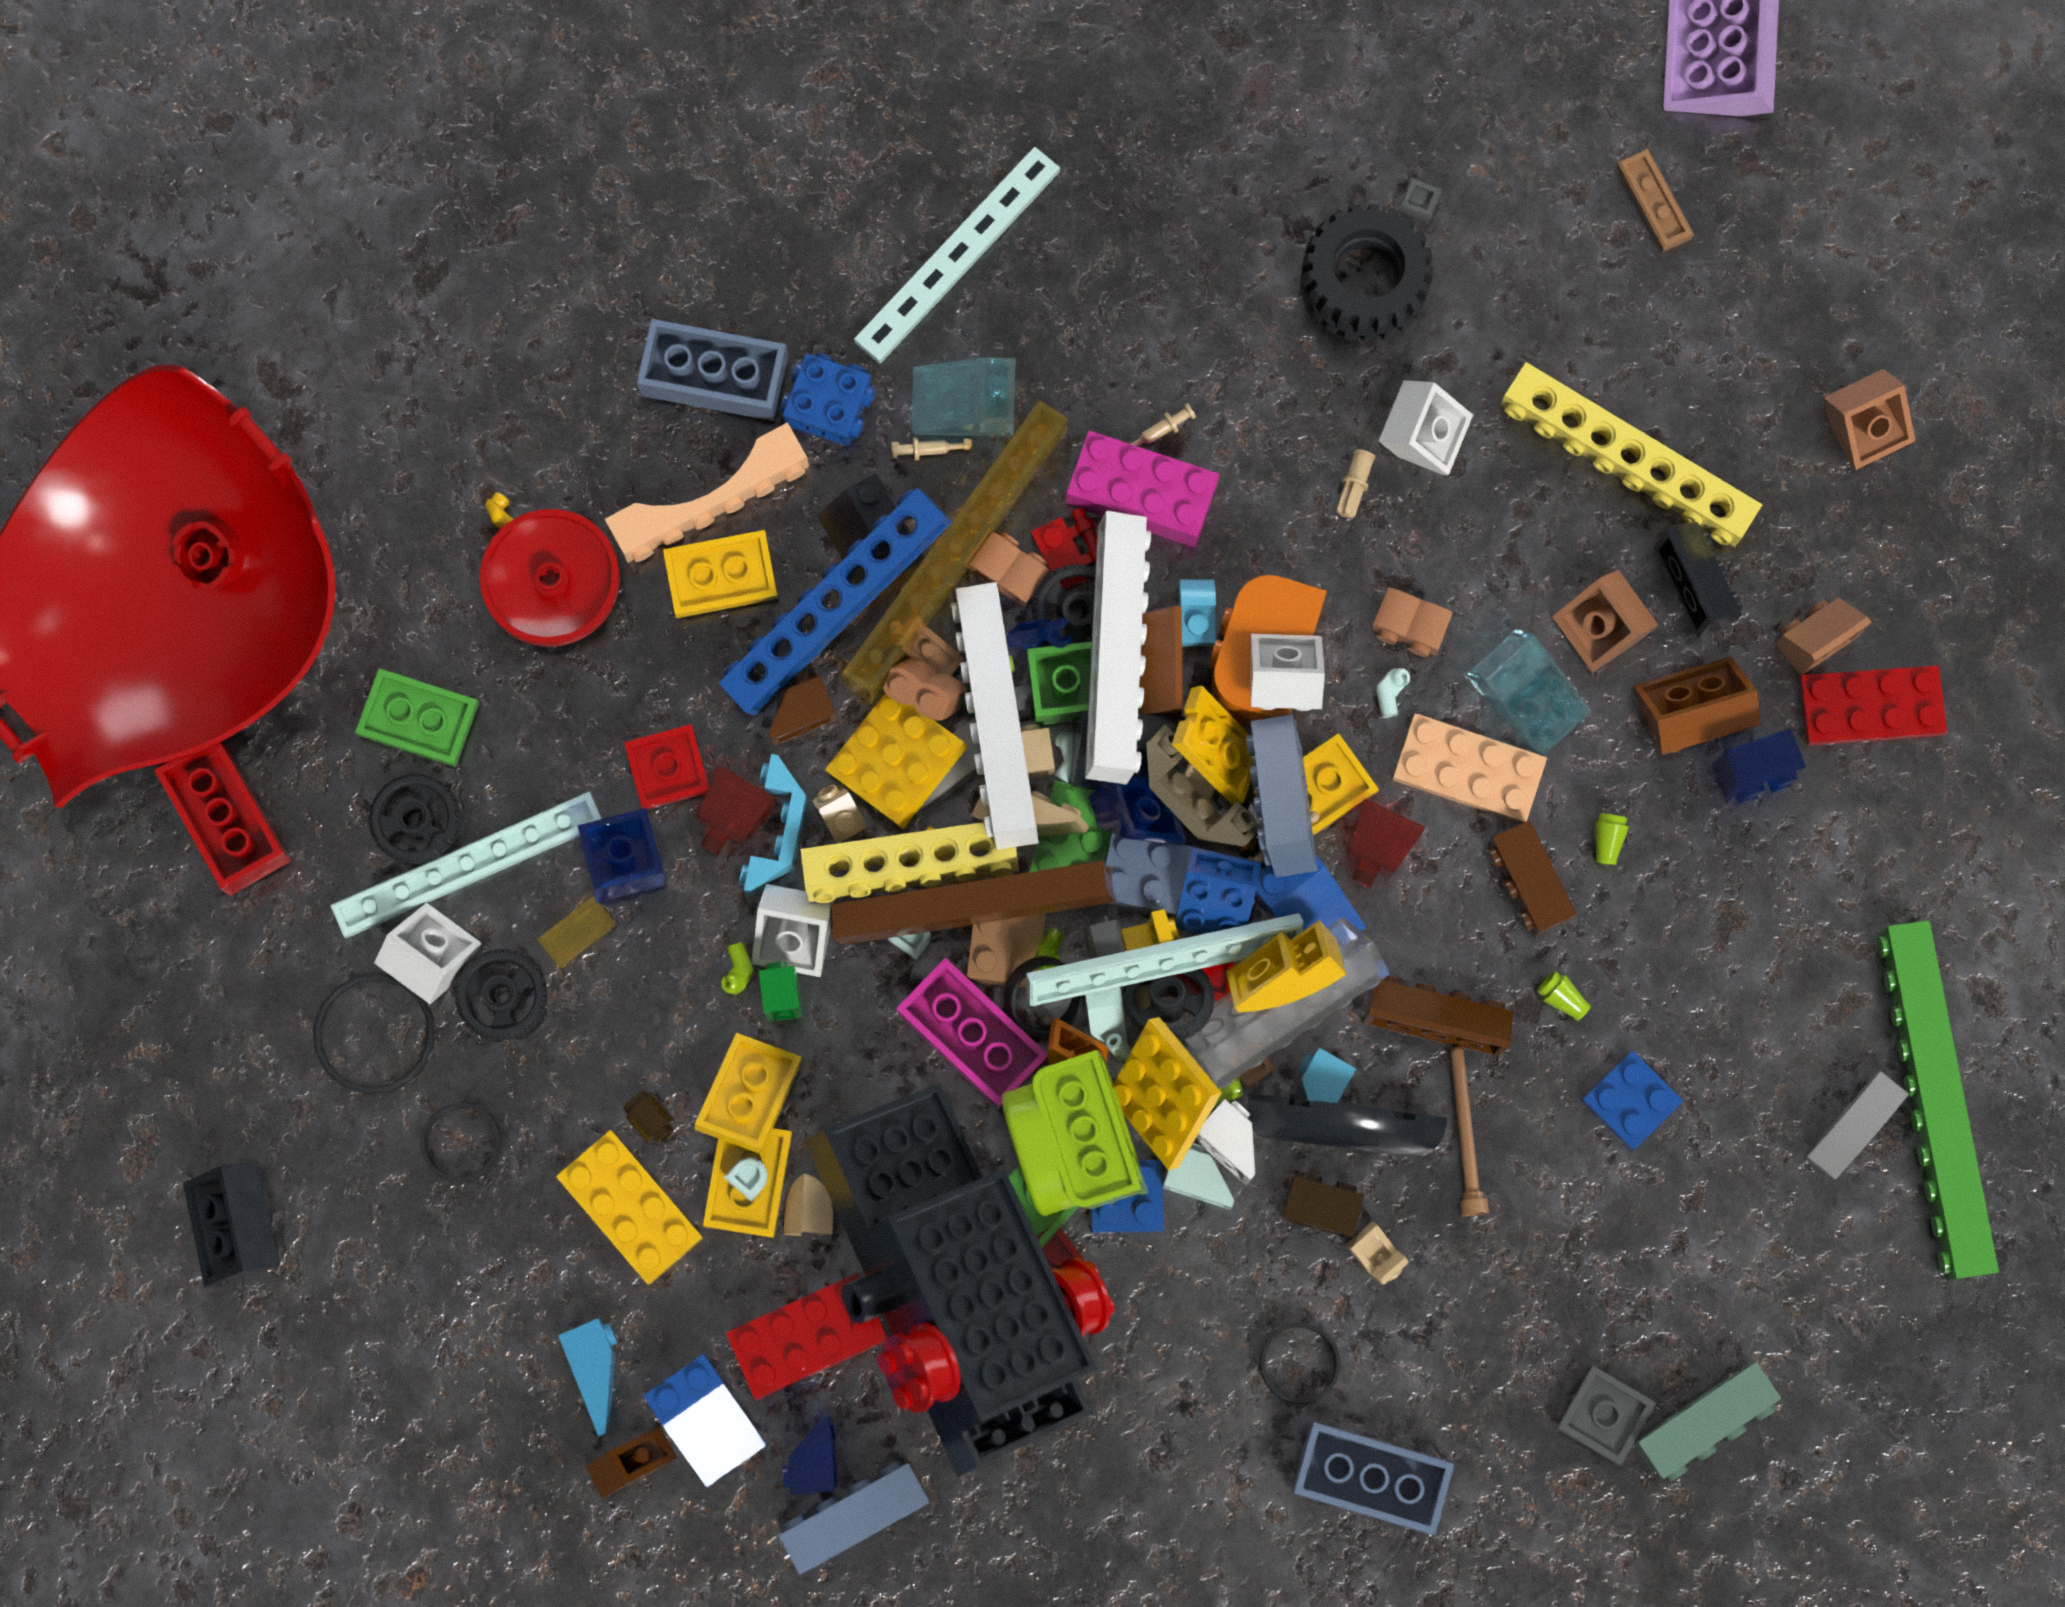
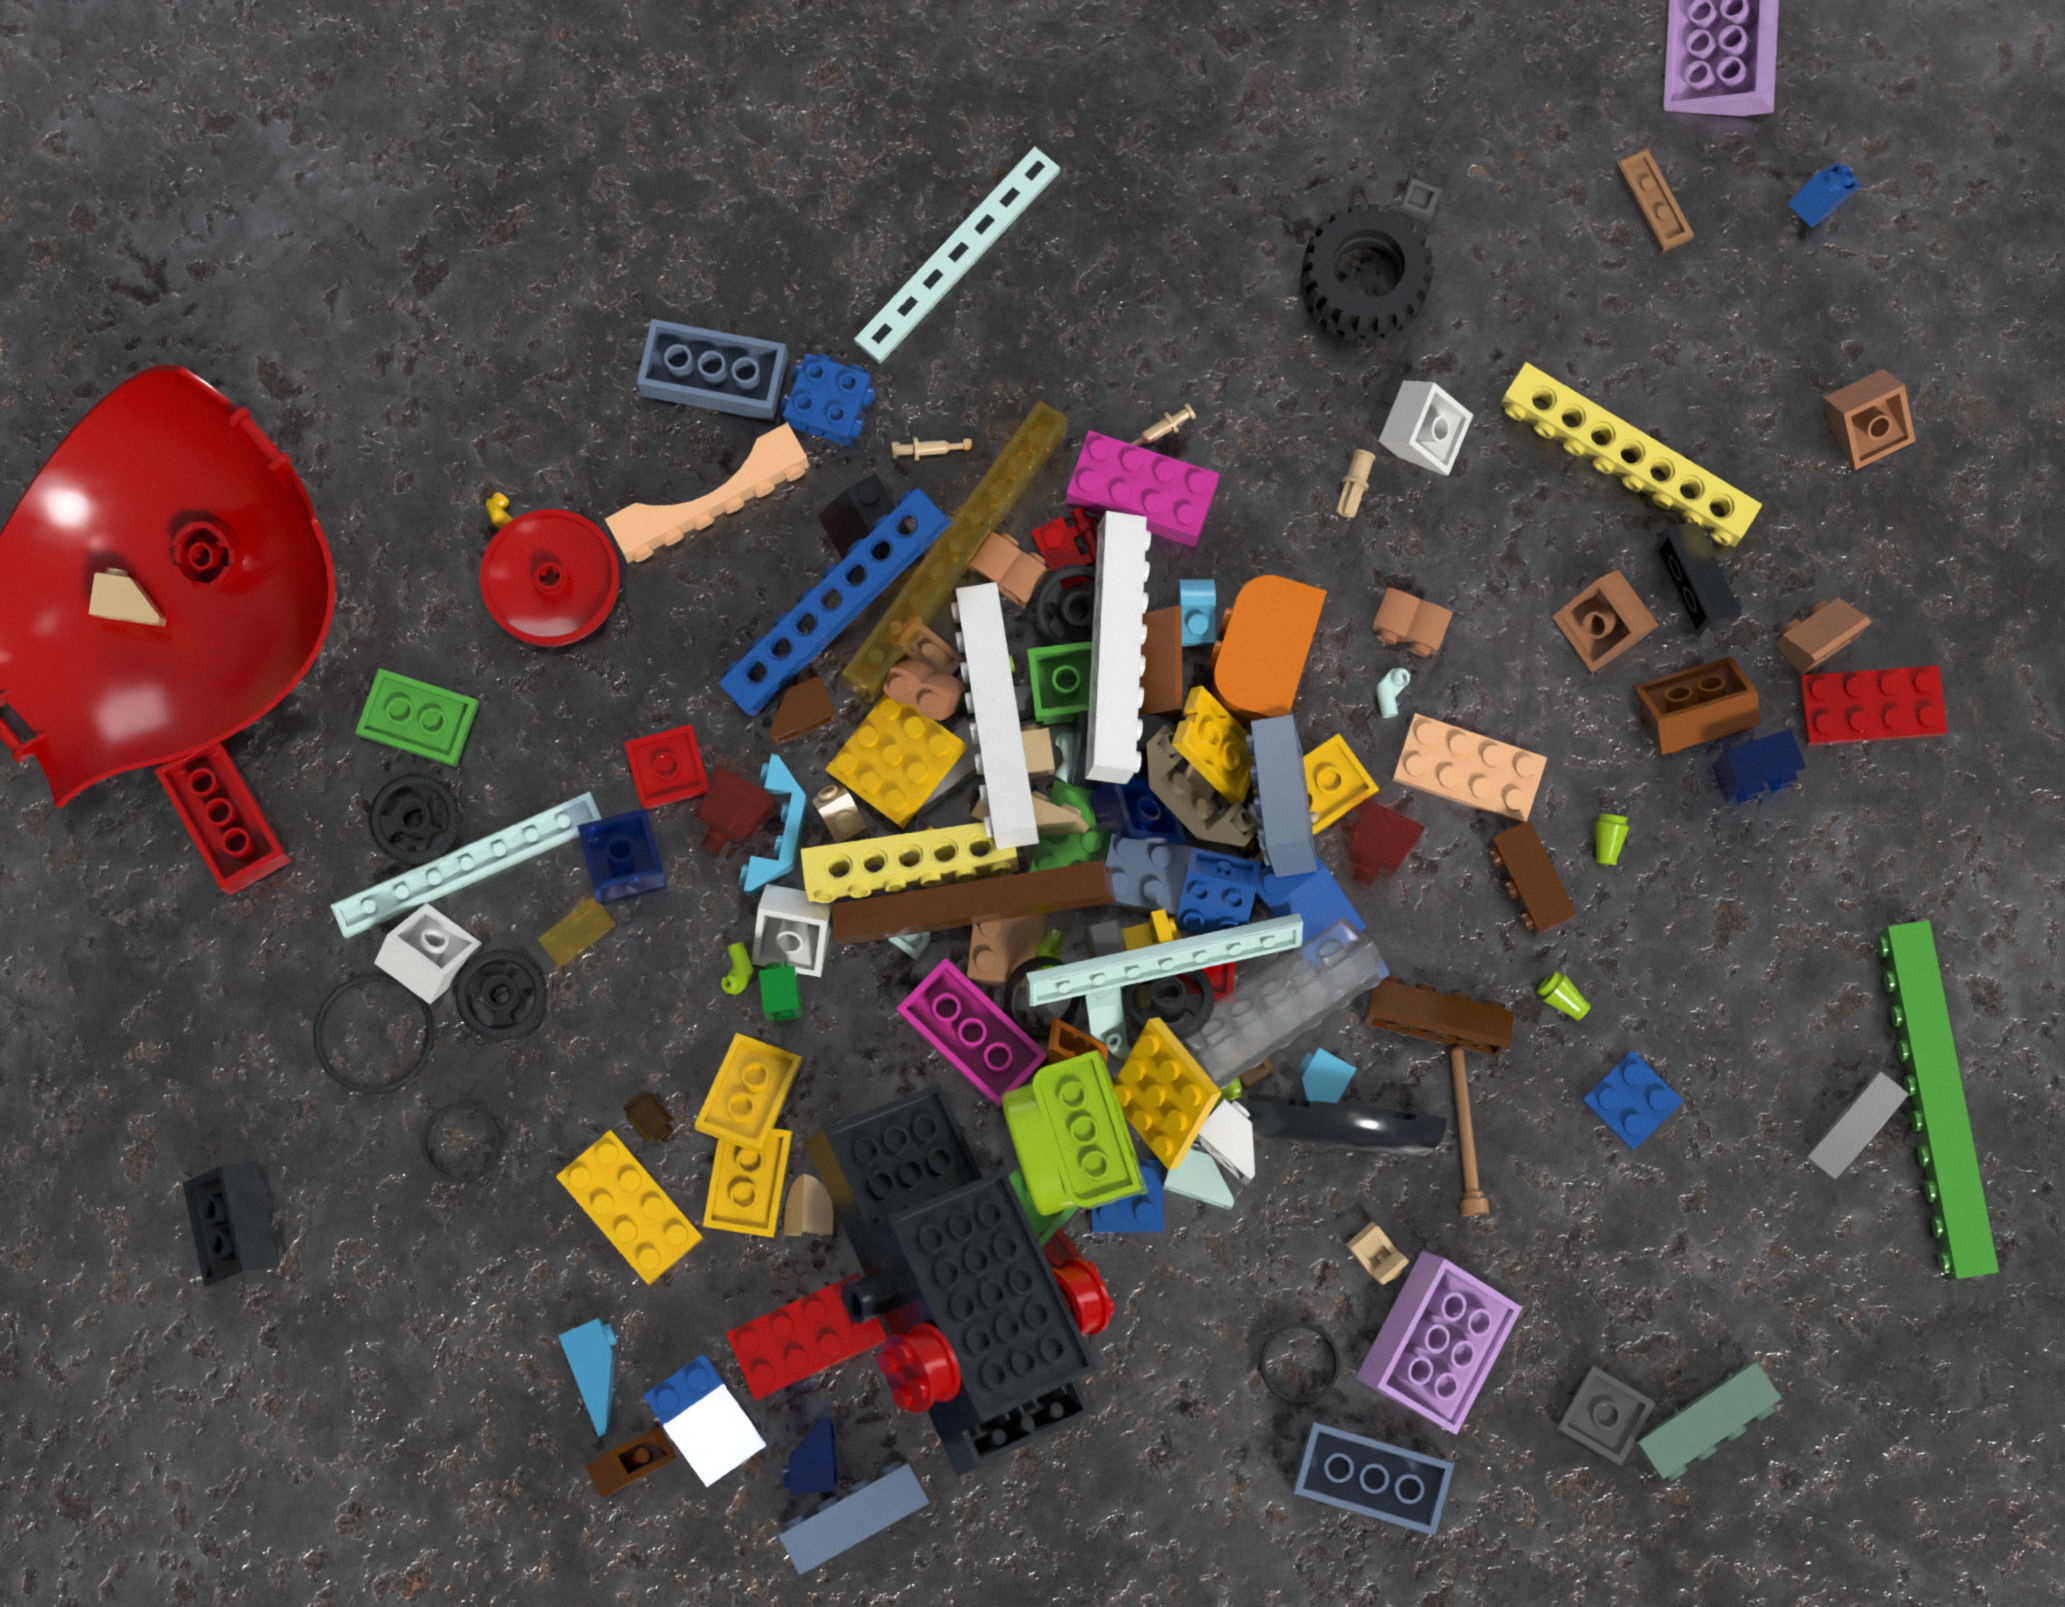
(122, 599): none -> tan slope
(720, 574): yellow plate -> none
(748, 1177): light aqua tile -> none
(965, 398): clear light blue slope -> none
(1033, 633): clear blue plate -> none
(1286, 671): white slope -> none
(1286, 969): yellow slope -> none
(1322, 1205): dark brown brick -> none
(1439, 1342): none -> lavender slope
(1529, 691): clear light blue slope -> none
(1824, 193): none -> blue slope

